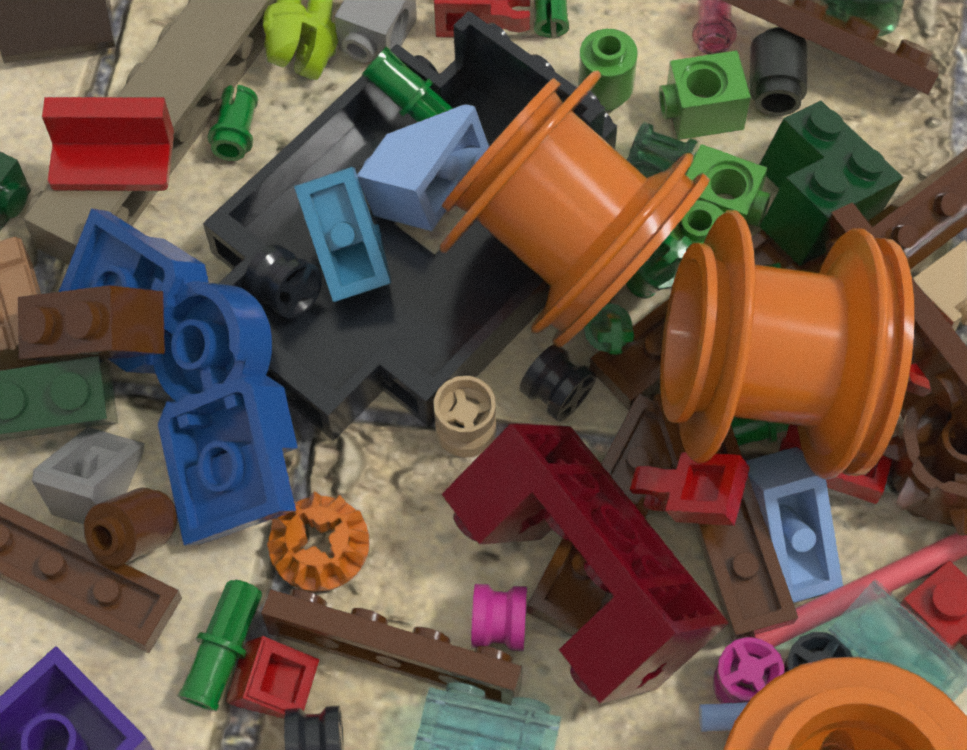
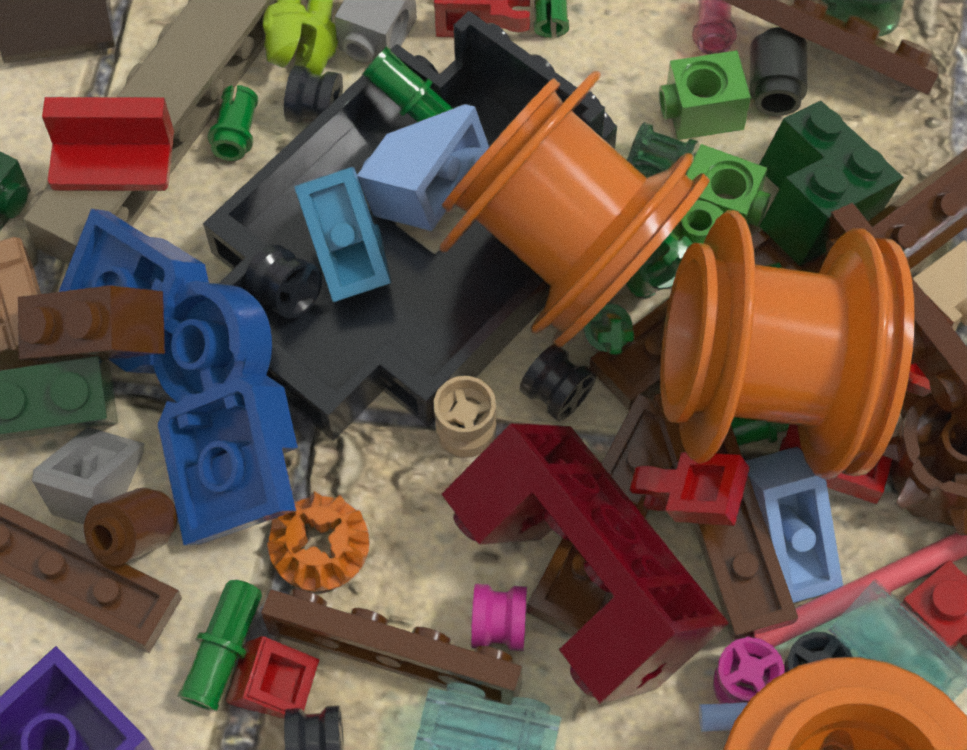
(310, 93): none -> black wheel
(615, 57): bright green brick -> none

